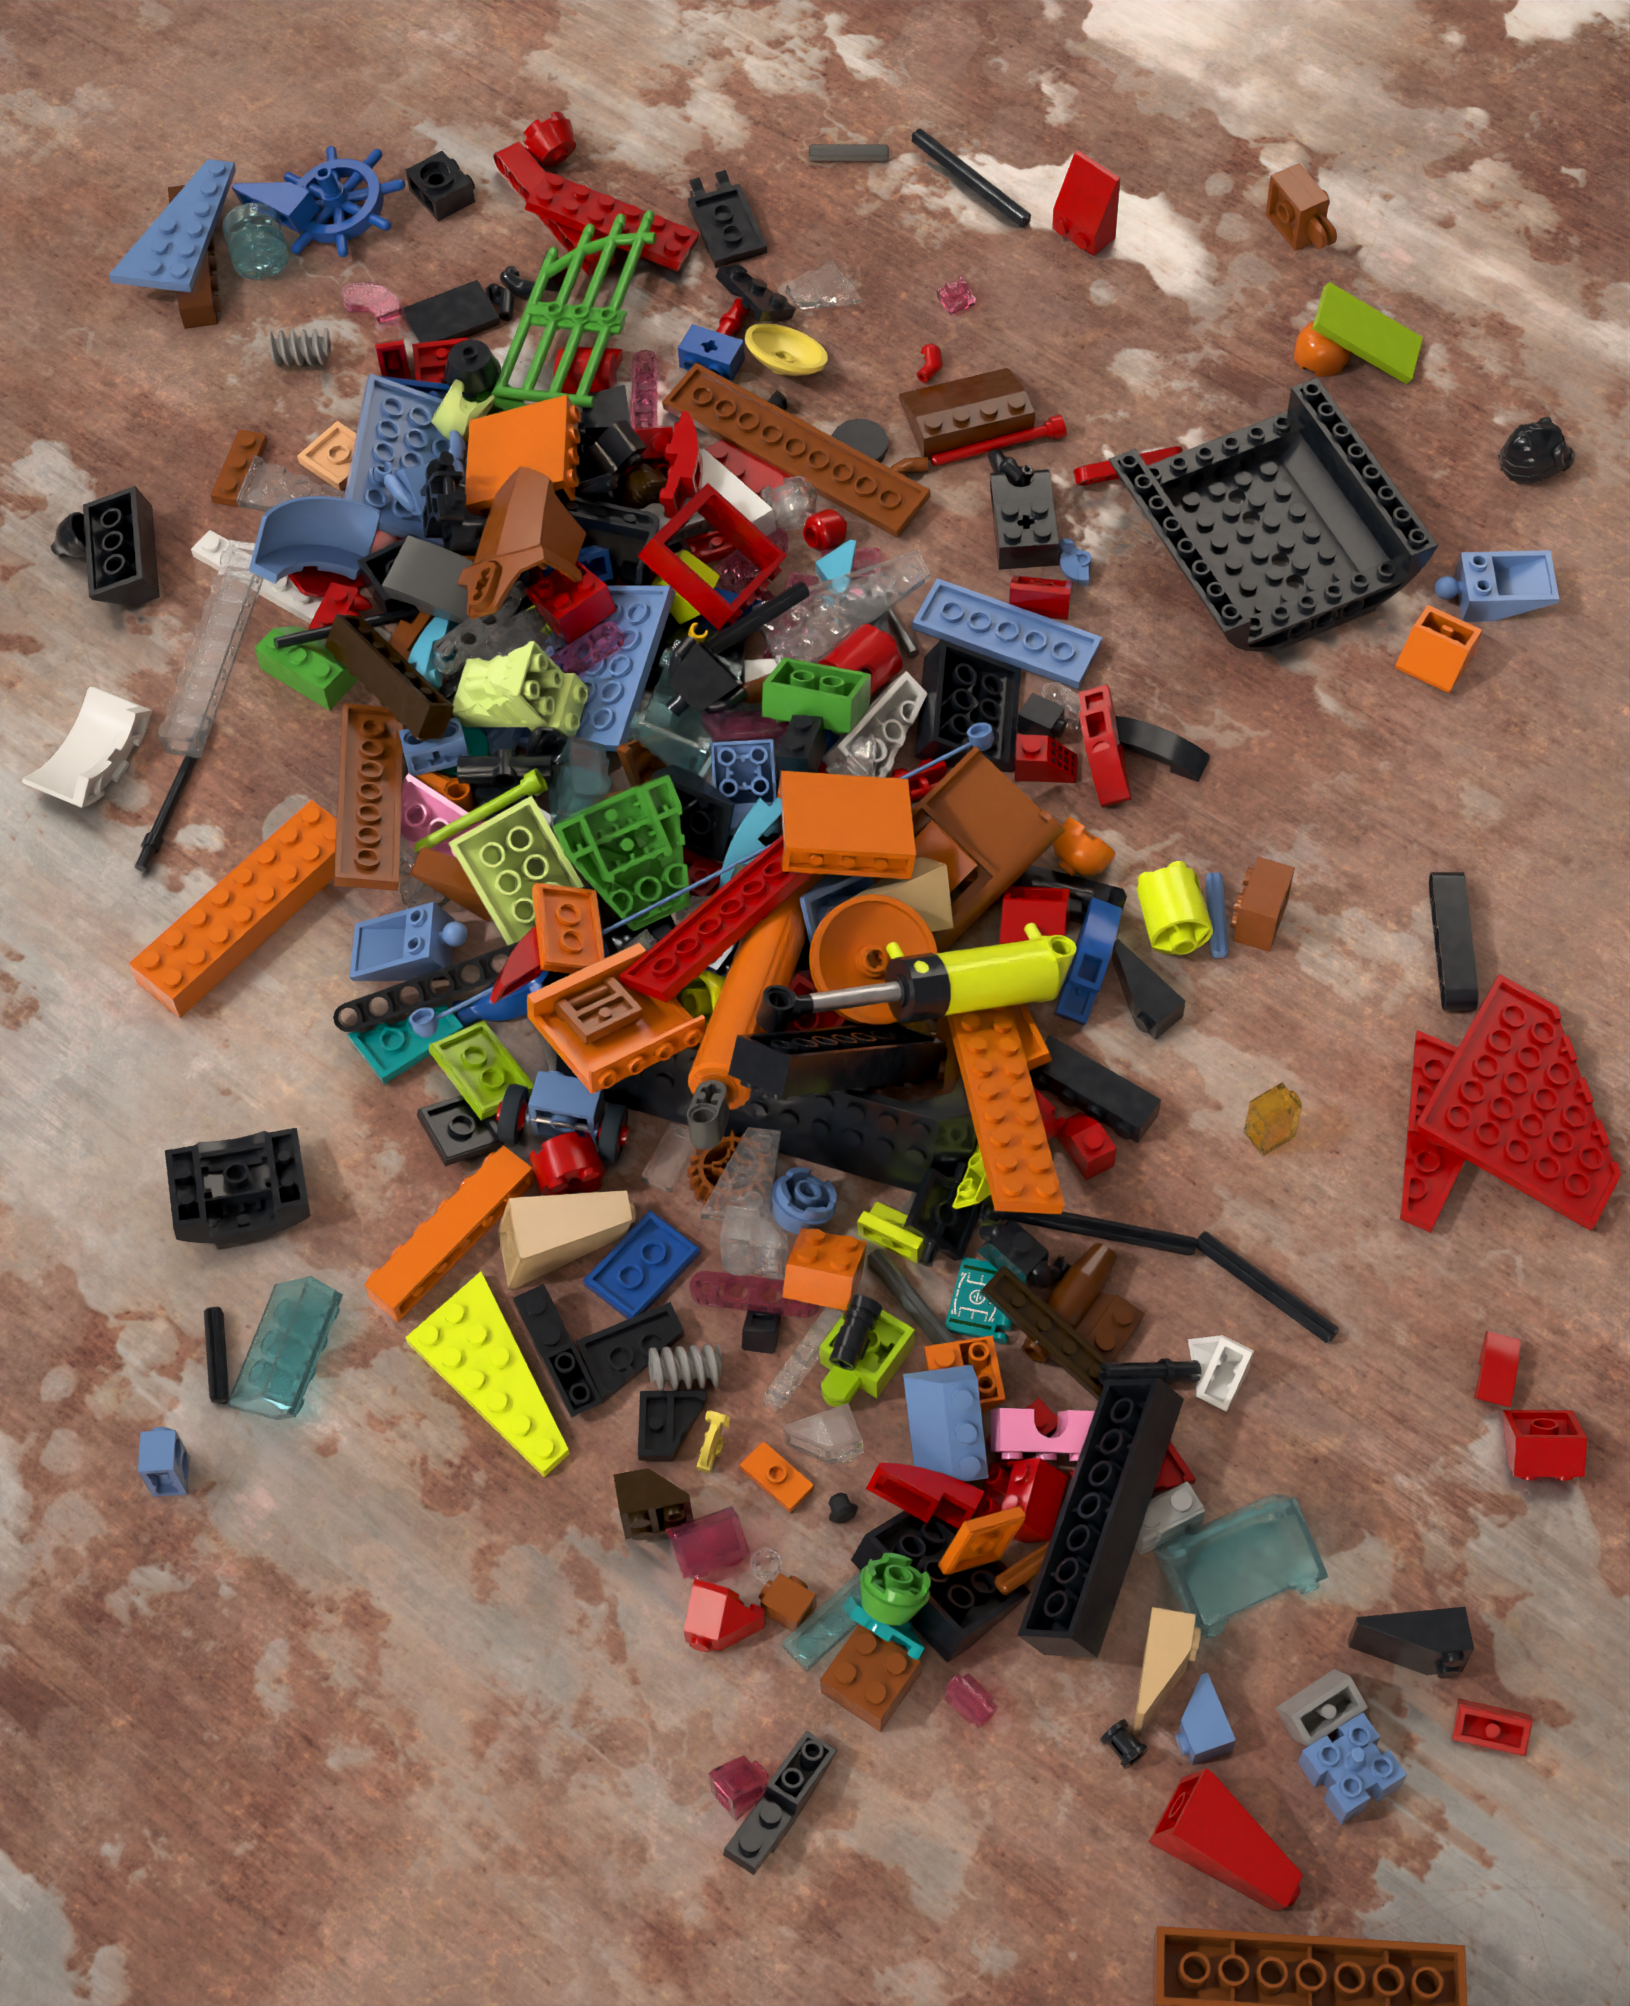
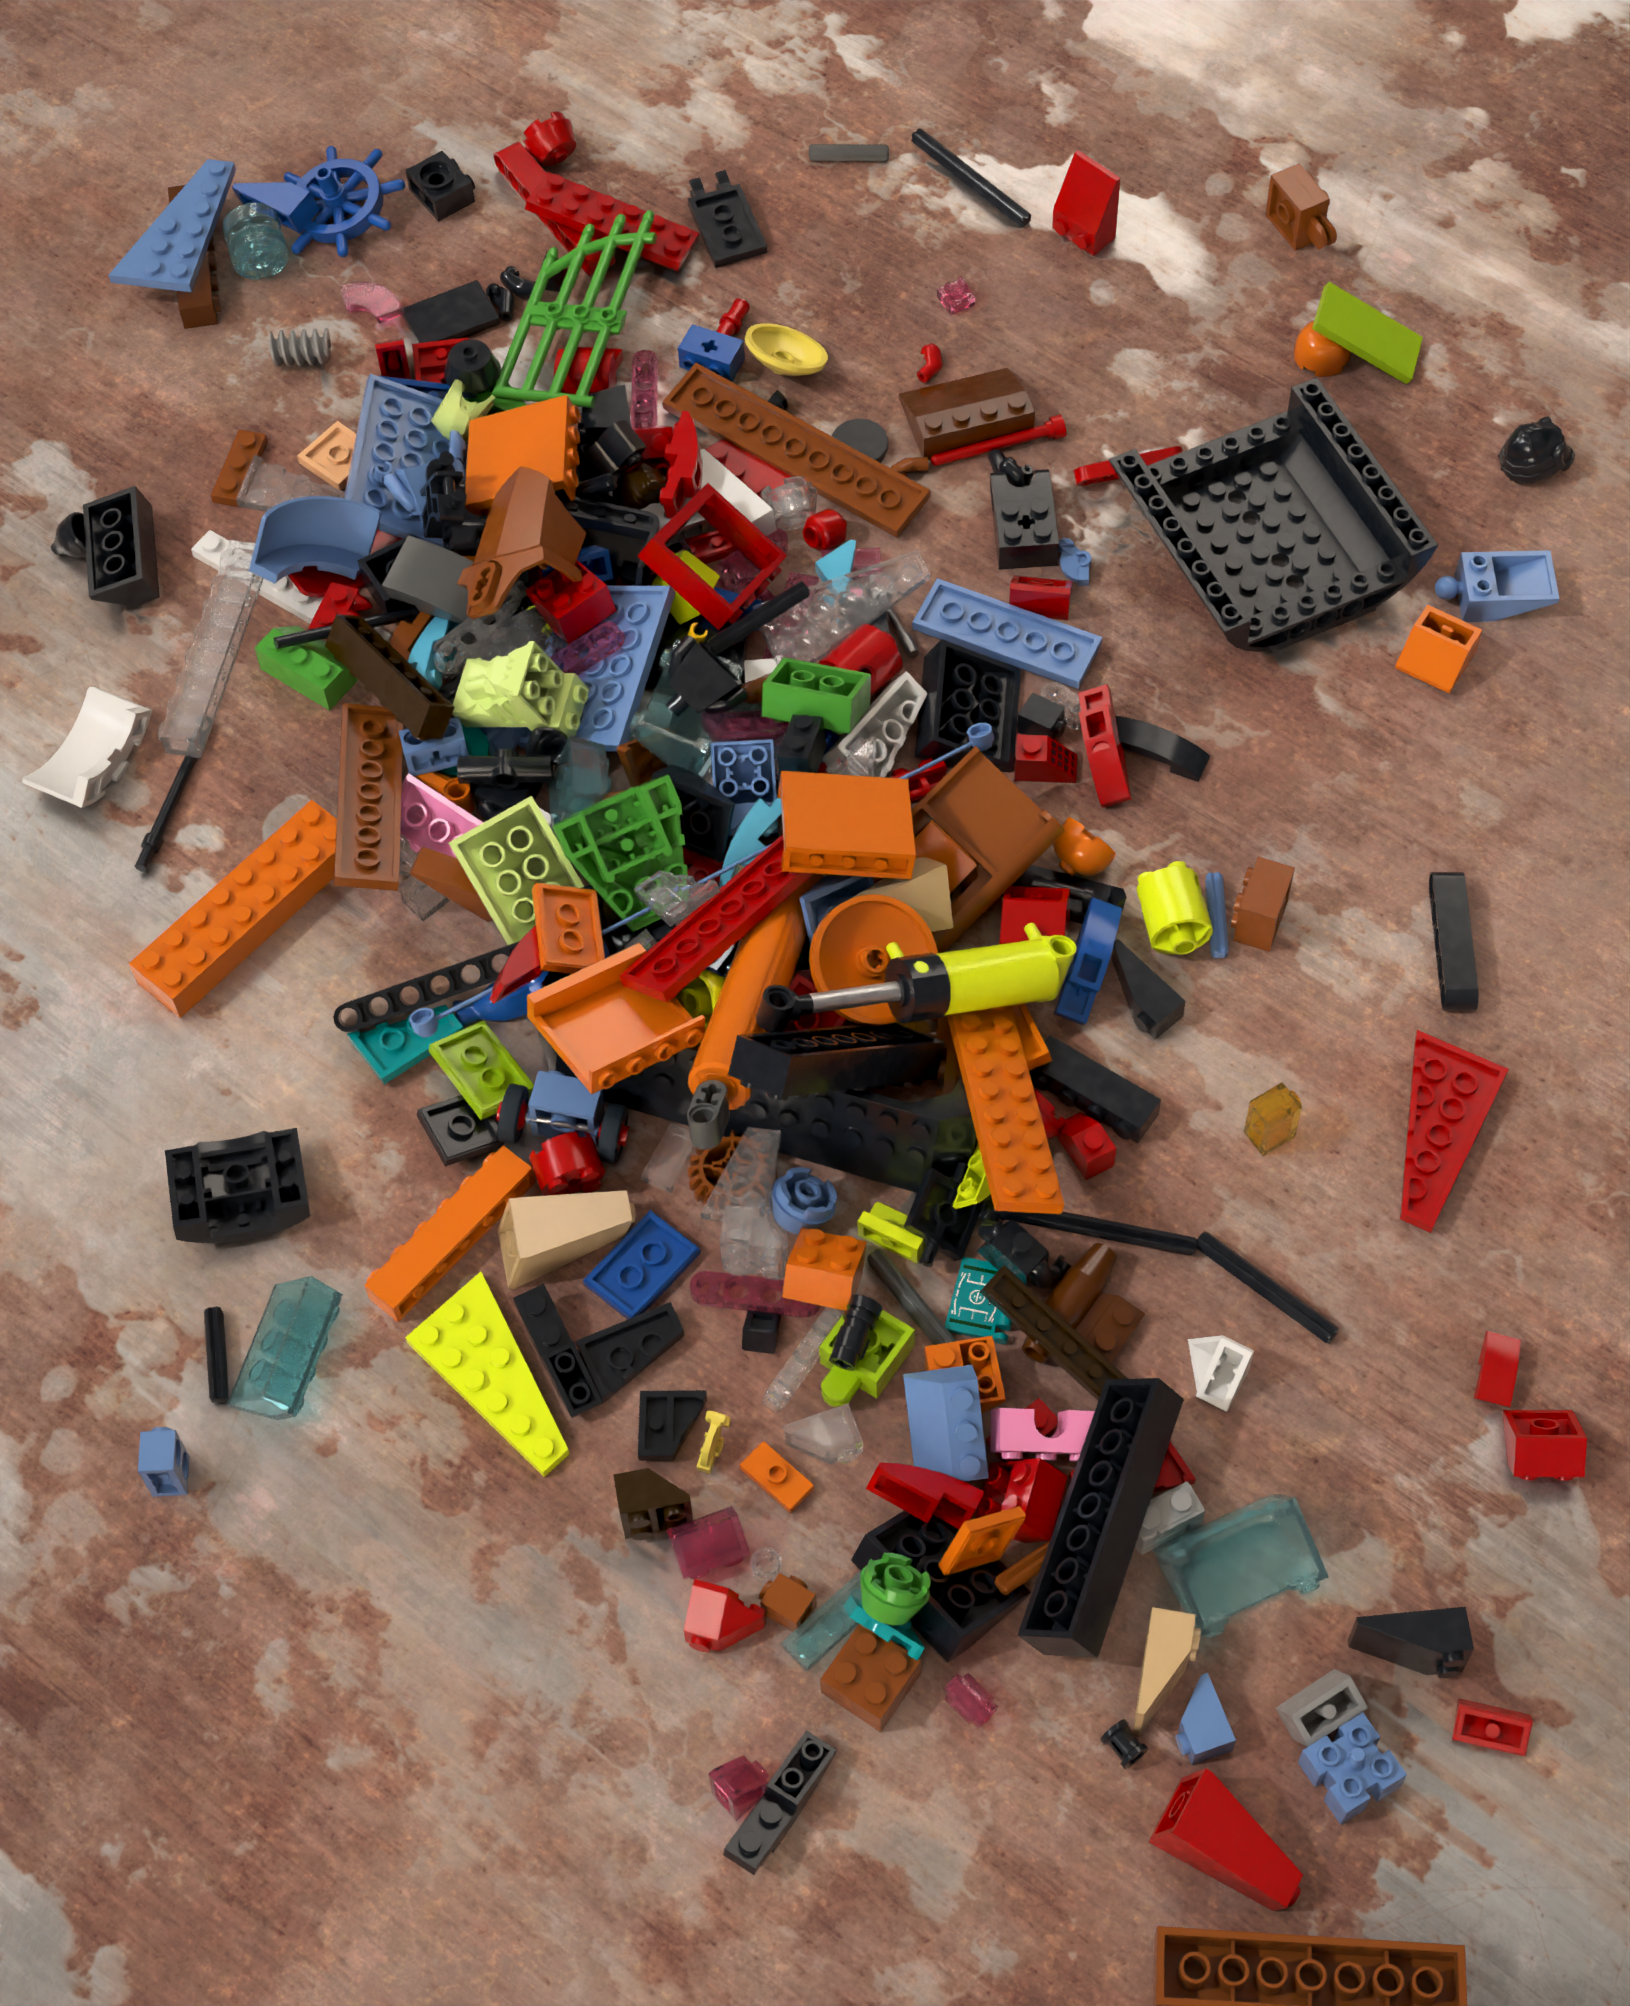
(405, 944): medium blue slope -> none
(531, 784): lime piece -> none
(602, 1016): dark orange plate -> none
(674, 895): none -> clear wing
(685, 1366): light grey piece -> none
(755, 294): black wing -> none
(822, 289): clear slope -> none
(841, 1508): black piece -> none
(1165, 1369): black pin -> none
(1523, 1108): red plate -> none

